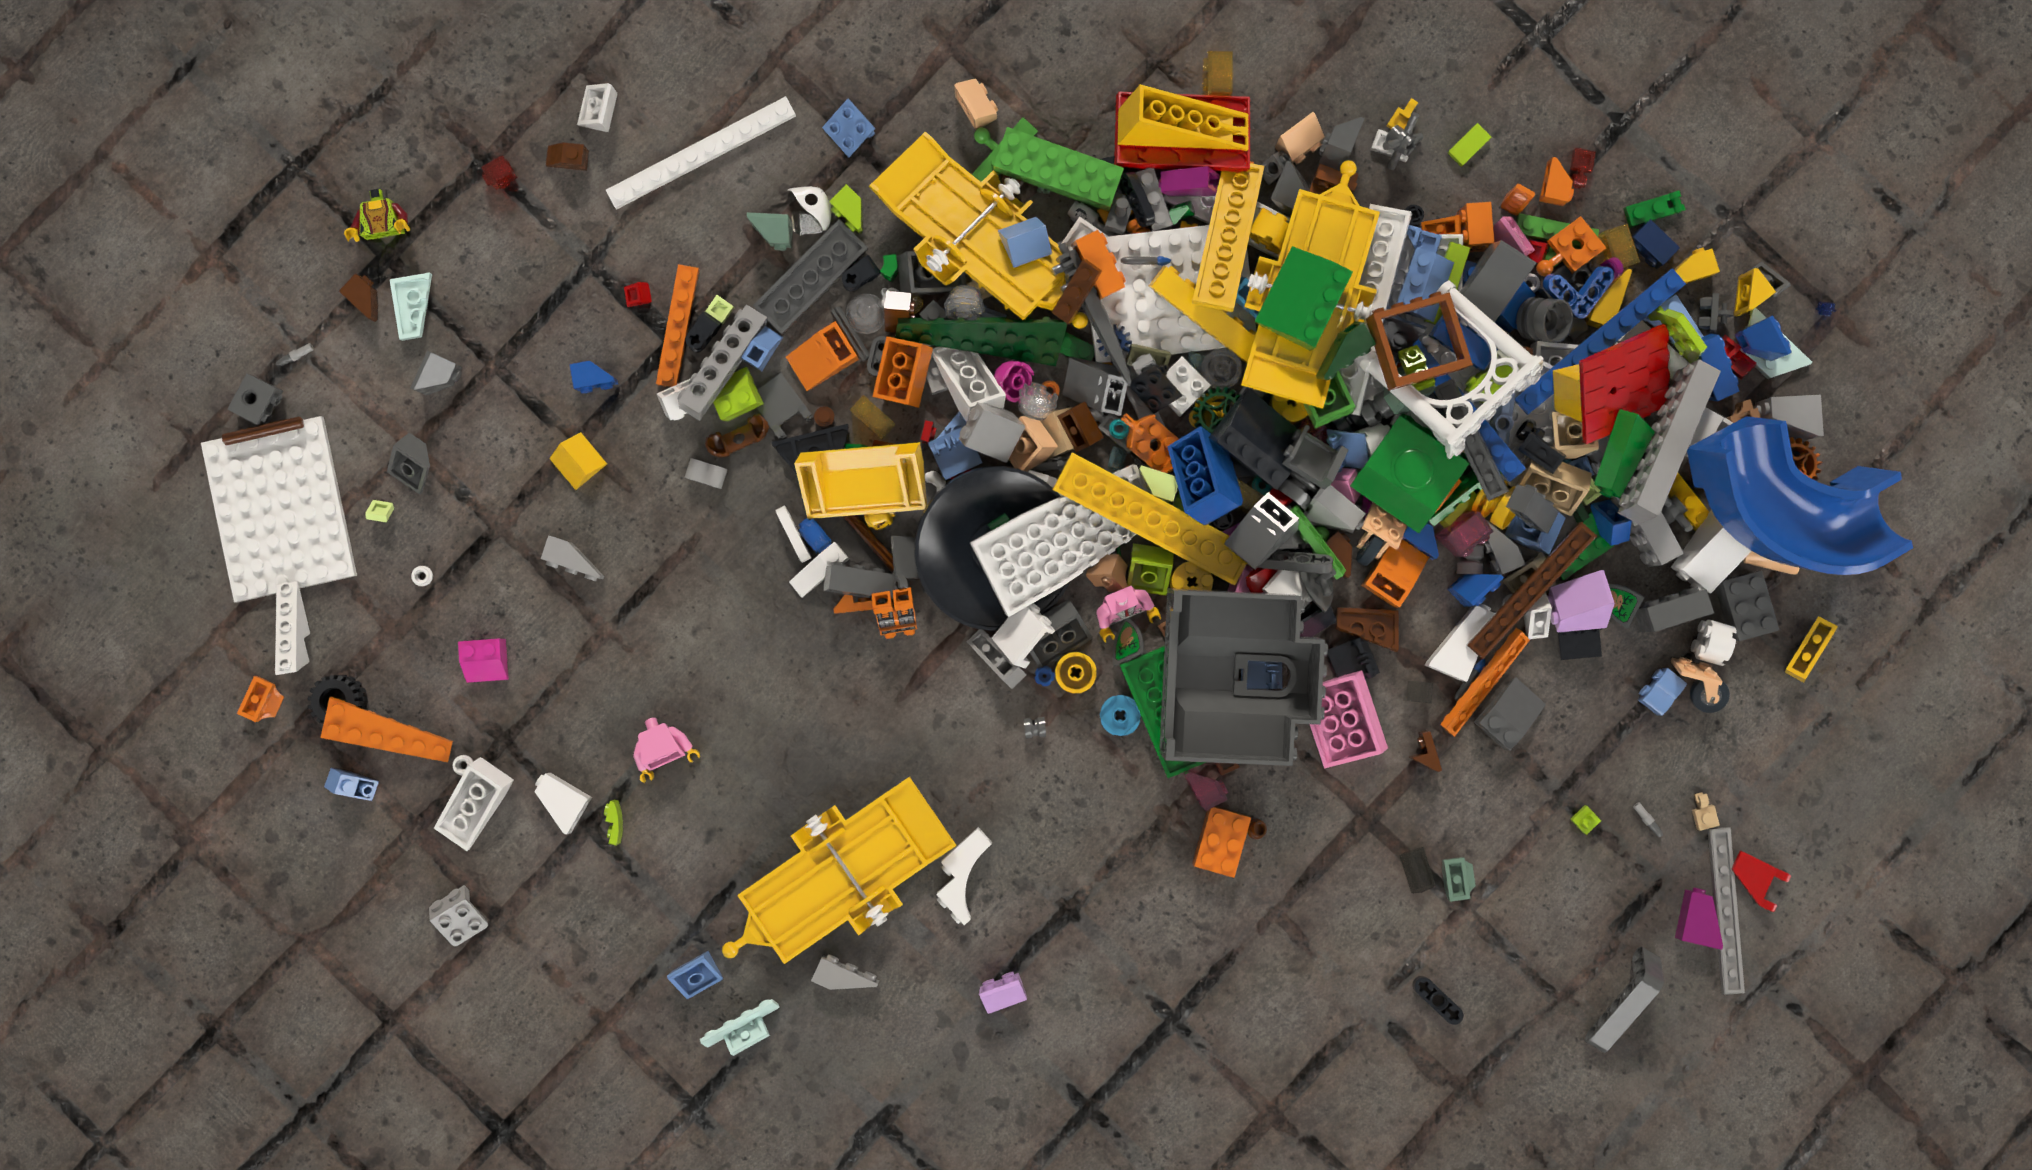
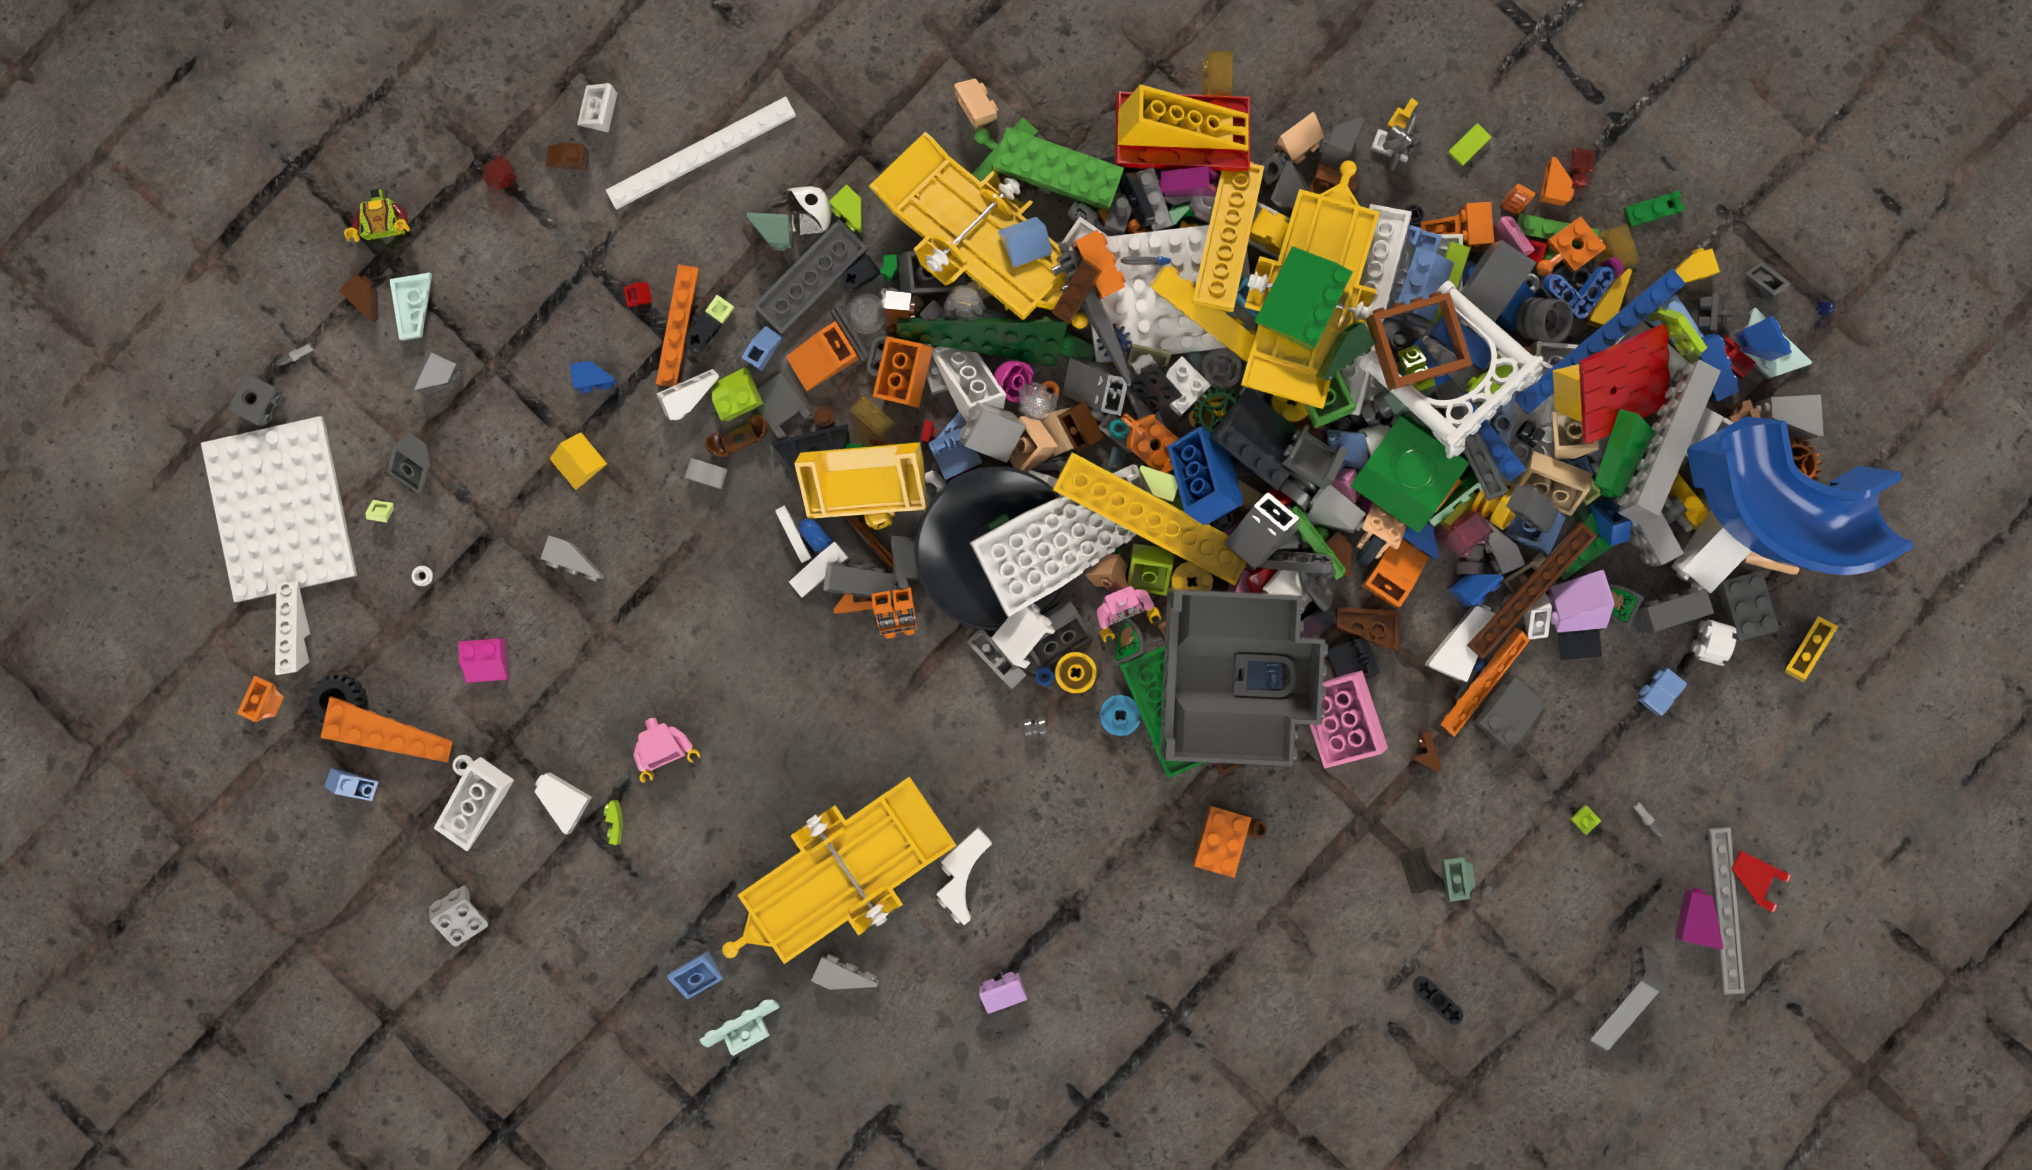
(262, 430): reddish brown axle -> none
(698, 405): light grey brick -> none
(849, 128): medium blue hinge -> none
(1206, 789): clear pink slope -> none
(1255, 486): teal plate -> none
(1542, 452): black plate -> none
(1654, 244): dark blue brick -> none
(1705, 815): tan plate -> none
(1708, 691): plate -> none
(1751, 291): yellow slope -> none

